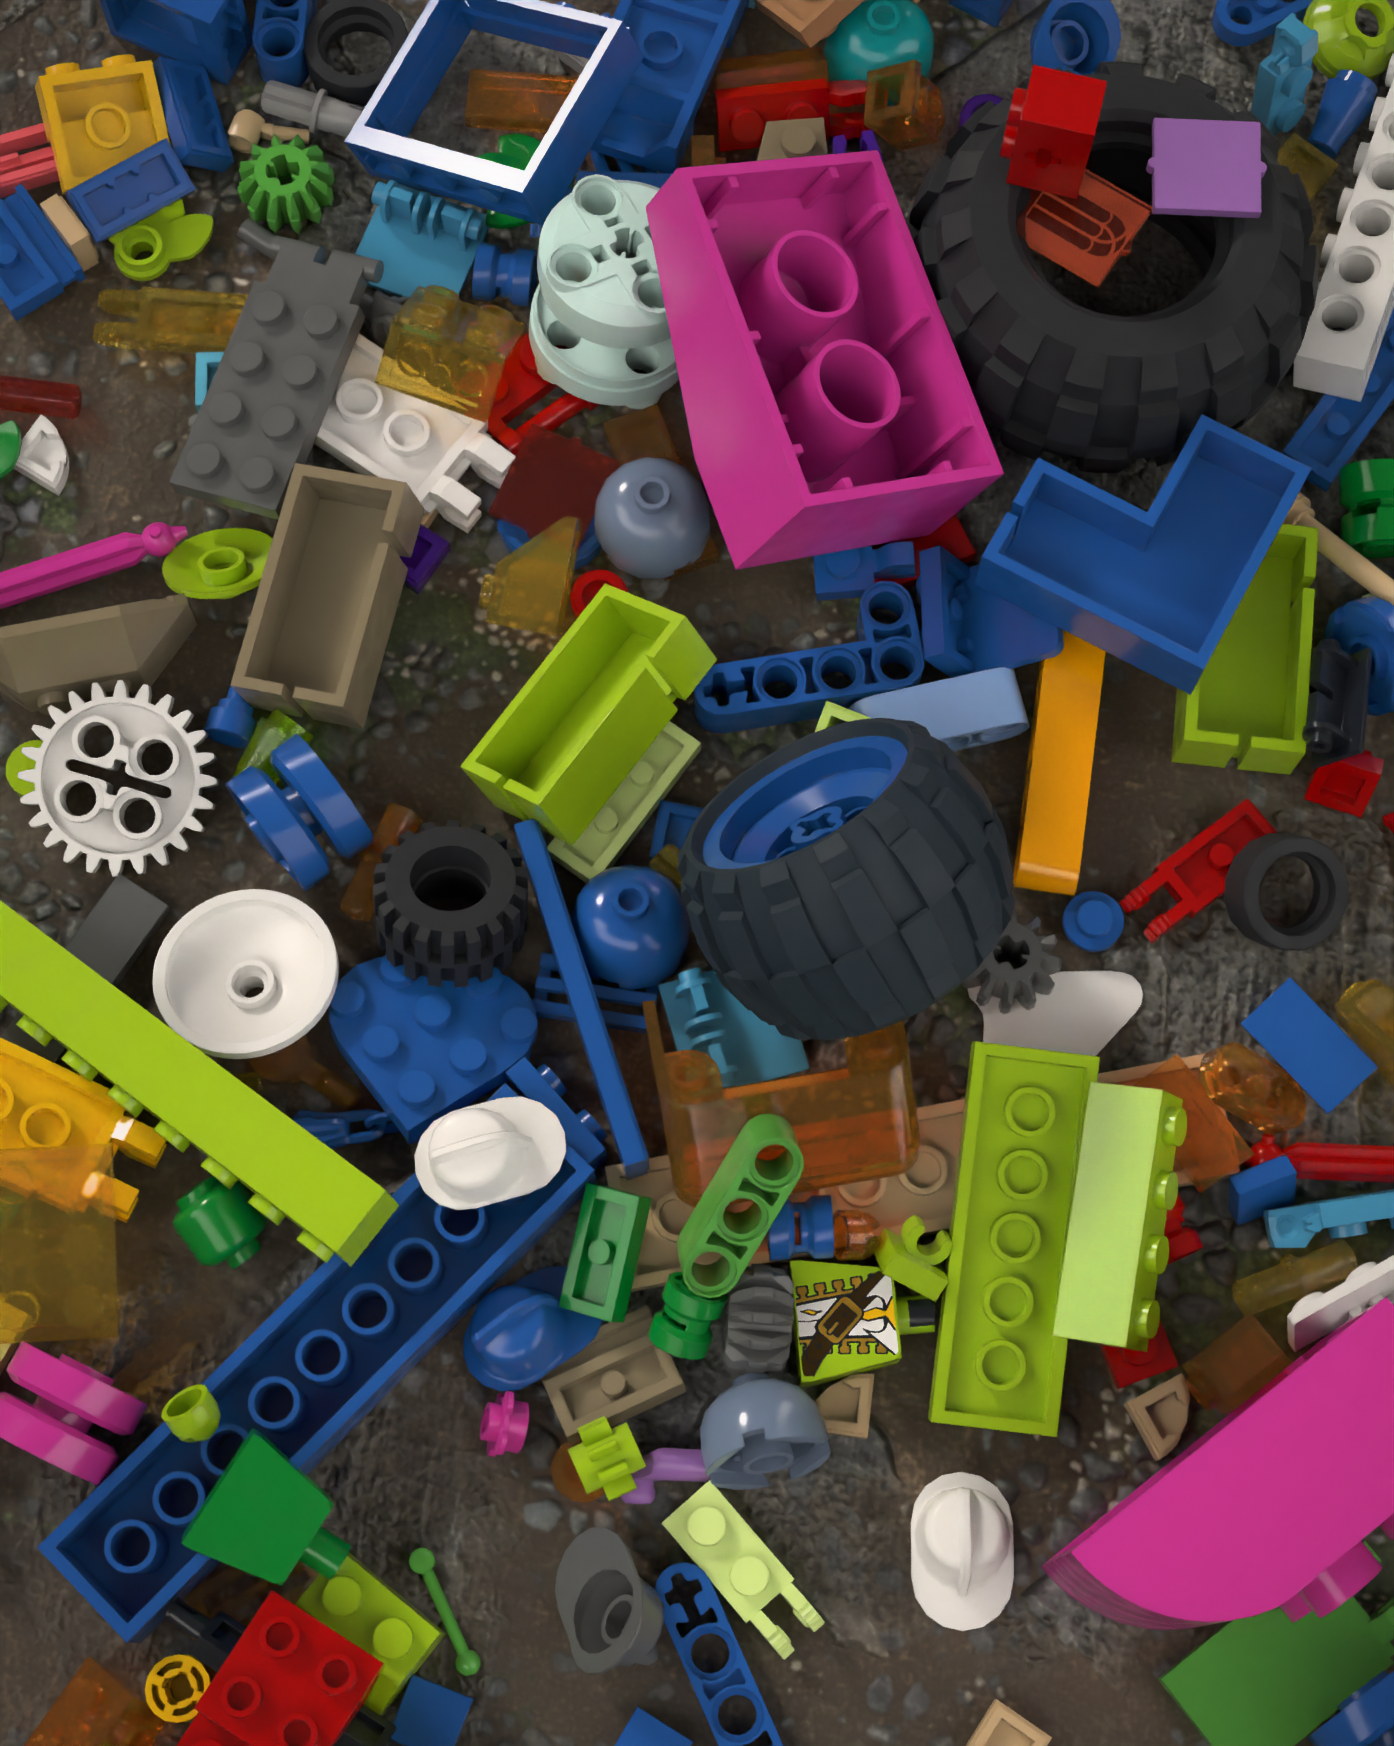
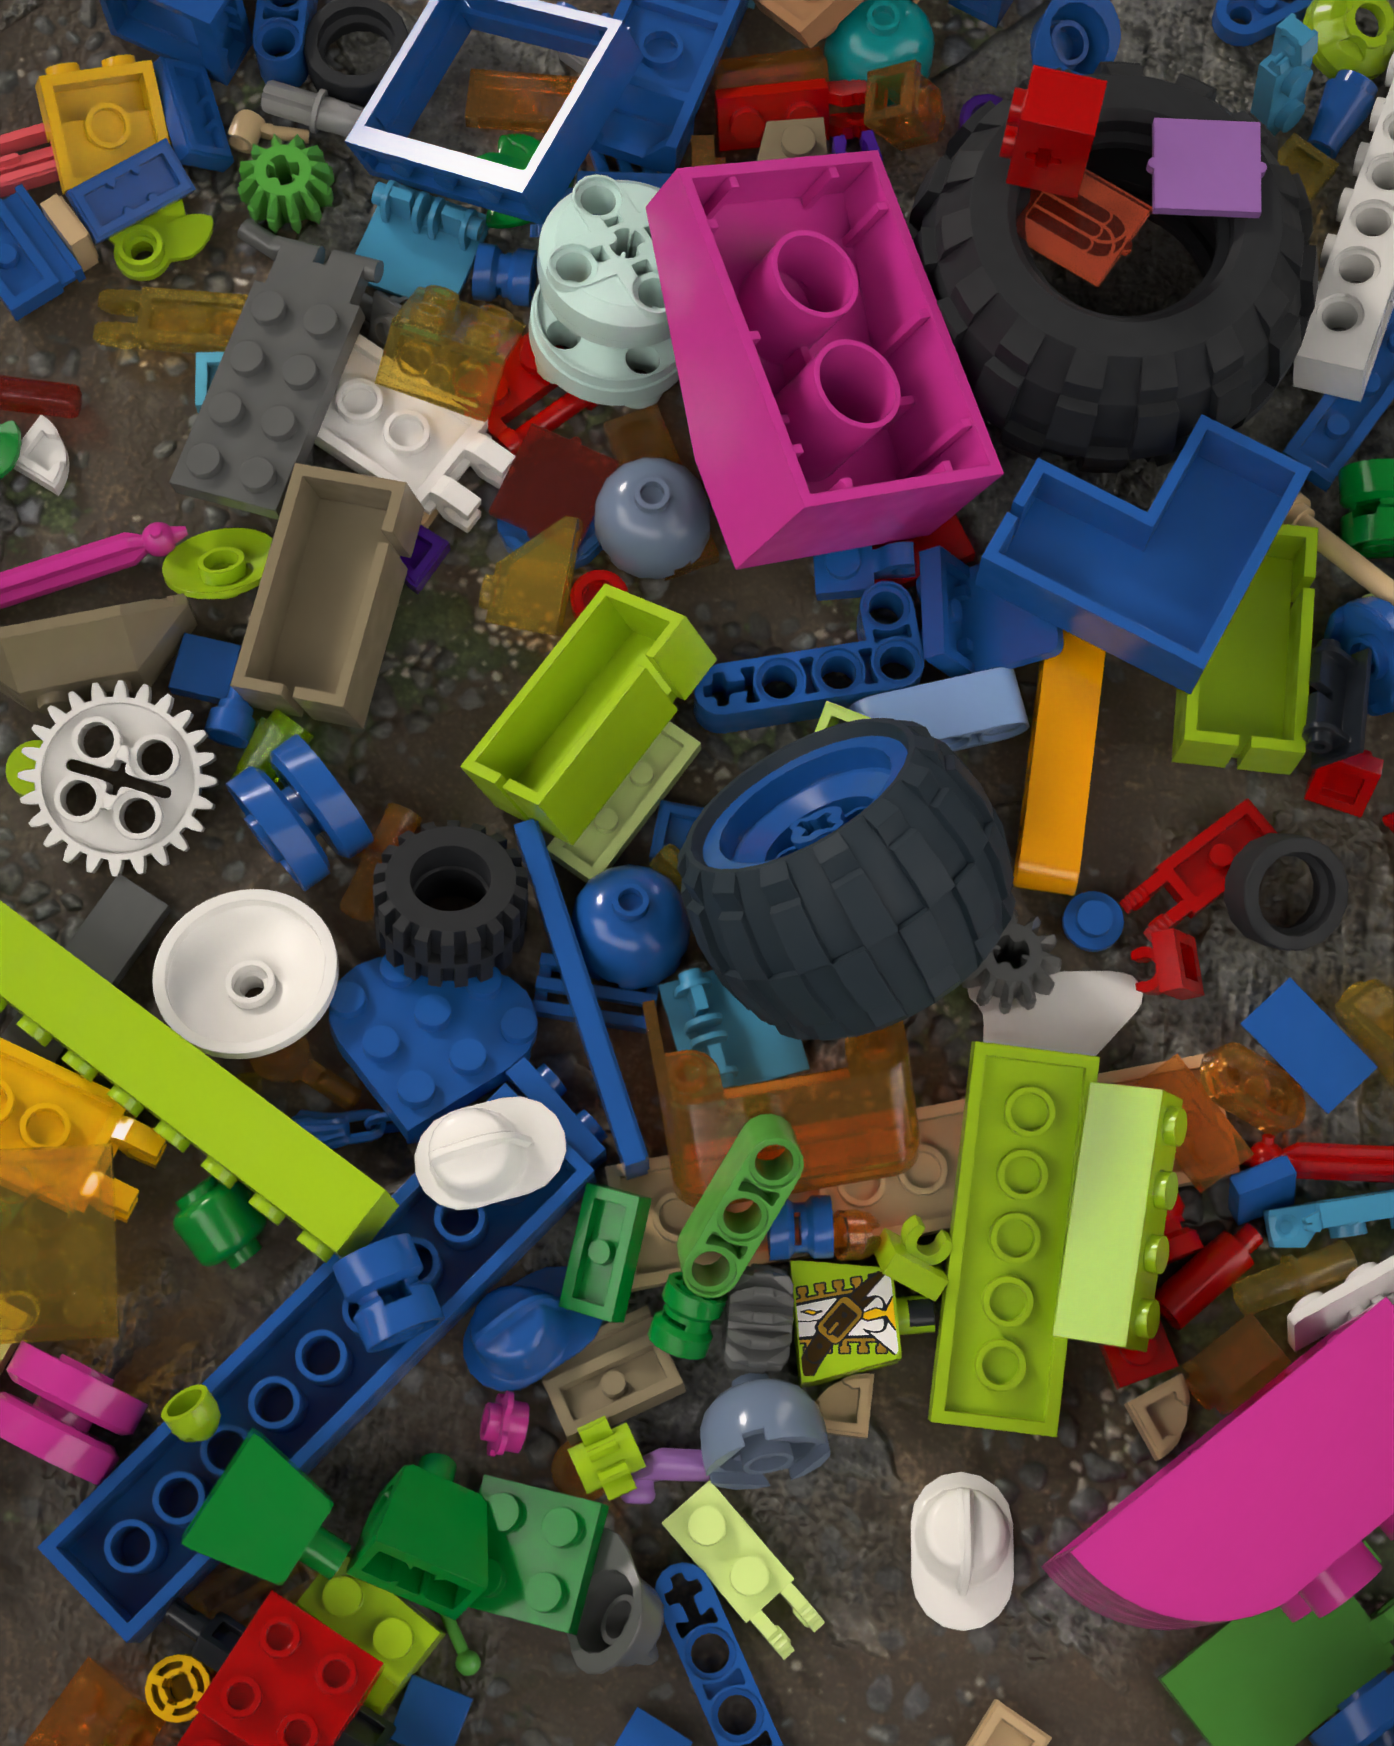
(204, 668): none -> blue tile
(377, 1272): none -> blue wheel
(426, 1539): none -> green torso
(539, 1553): none -> green plate
(1175, 963): none -> red tile
(1207, 1275): none -> red cylinder

